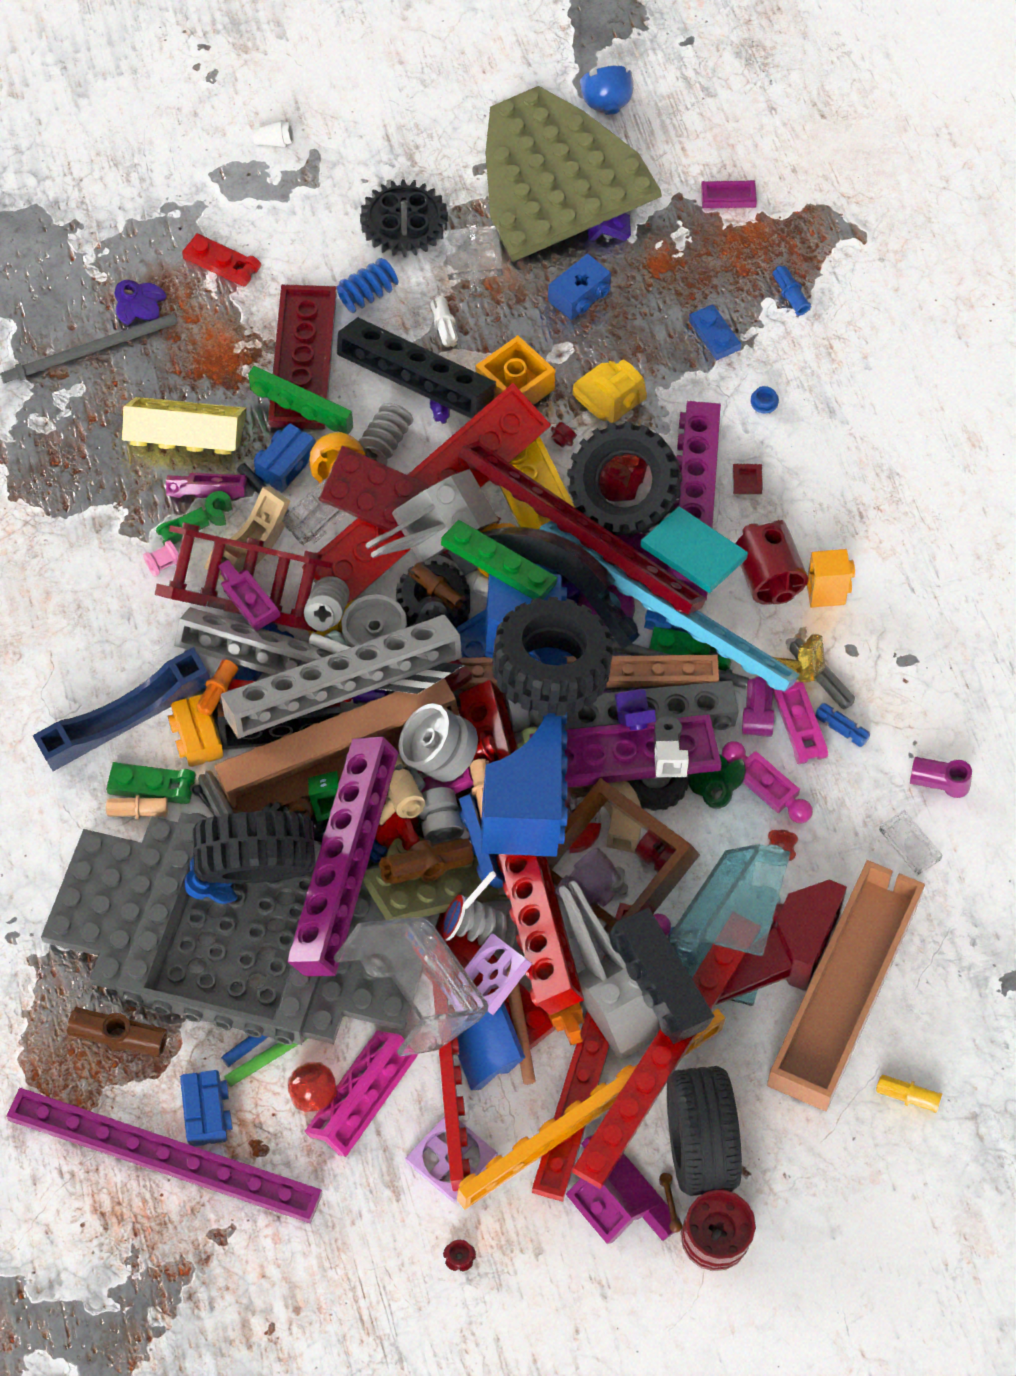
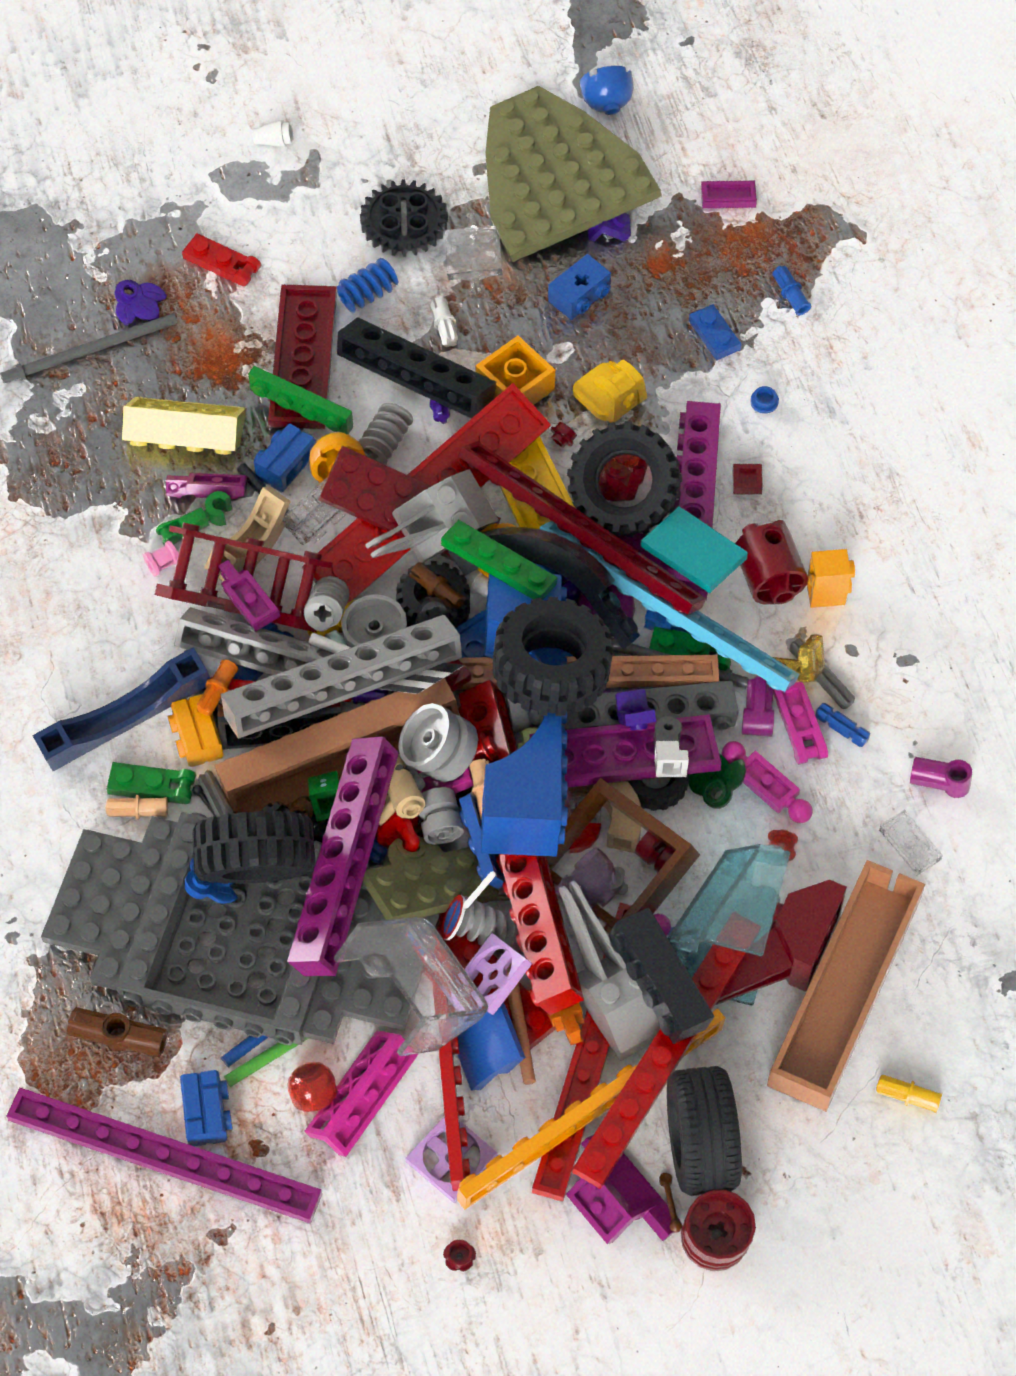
(426, 860): reddish brown piece -> none

